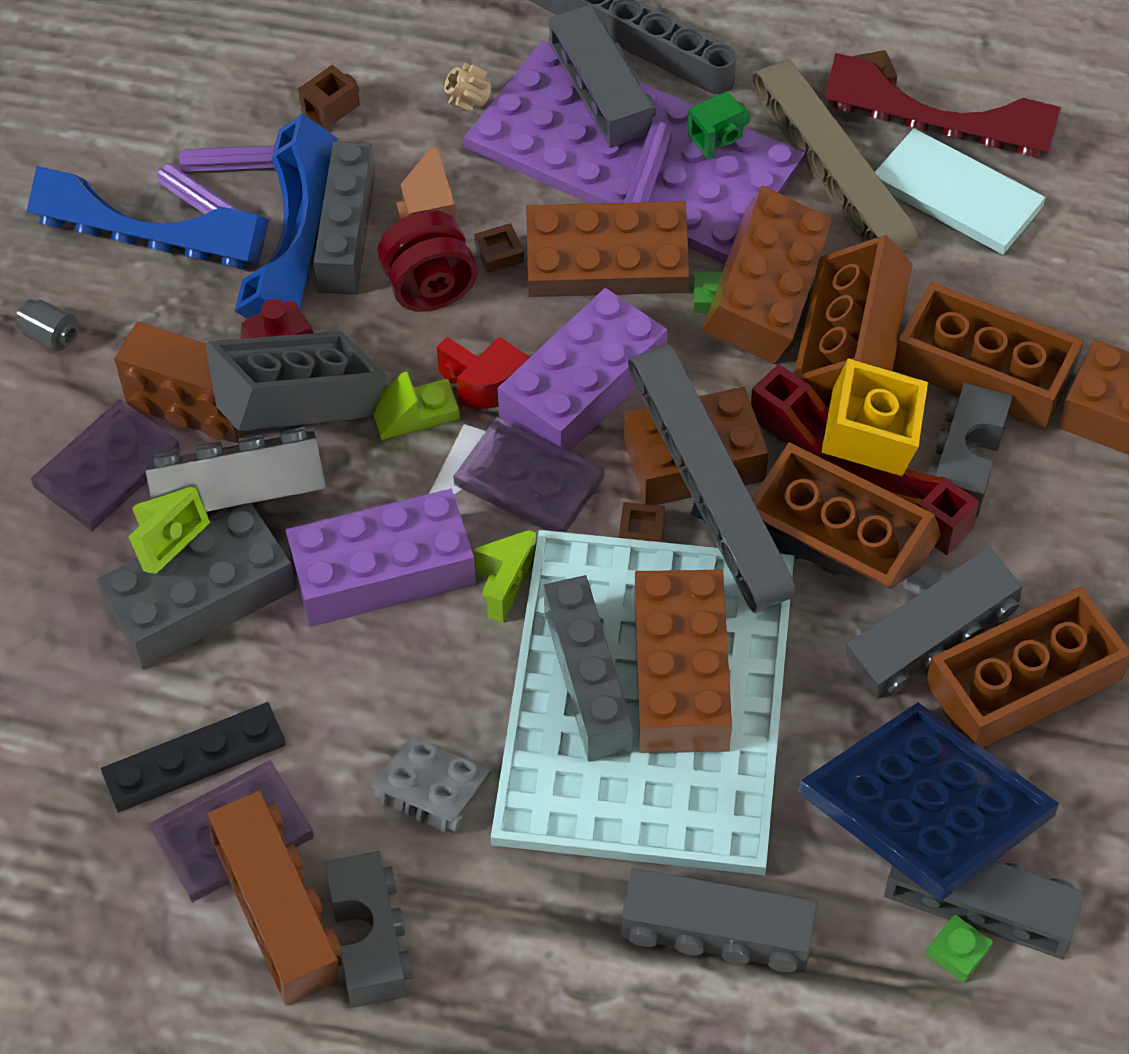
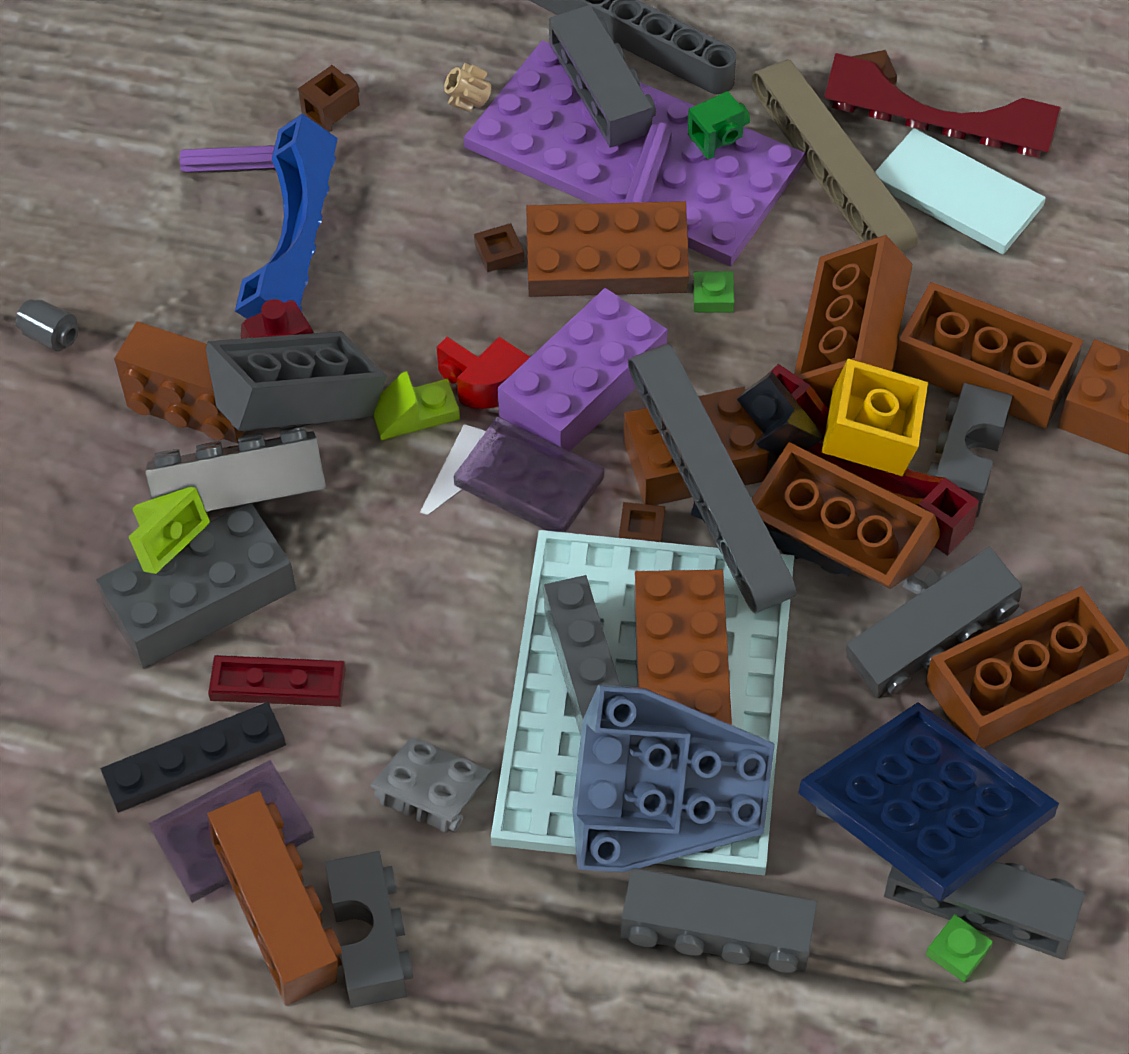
(103, 464): clear purple plate -> none
(190, 189): medium lavender axle -> none
(220, 233): blue arch -> none
(277, 680): none -> dark red tile
(344, 218): dark grey brick -> none
(381, 557): medium lavender brick -> none
(426, 188): nougat slope -> none
(427, 261): dark red wheel -> none
(506, 566): lime slope -> none
(663, 781): none -> sand blue wedge
(767, 275): dark orange brick -> none
(778, 416): none -> black slope

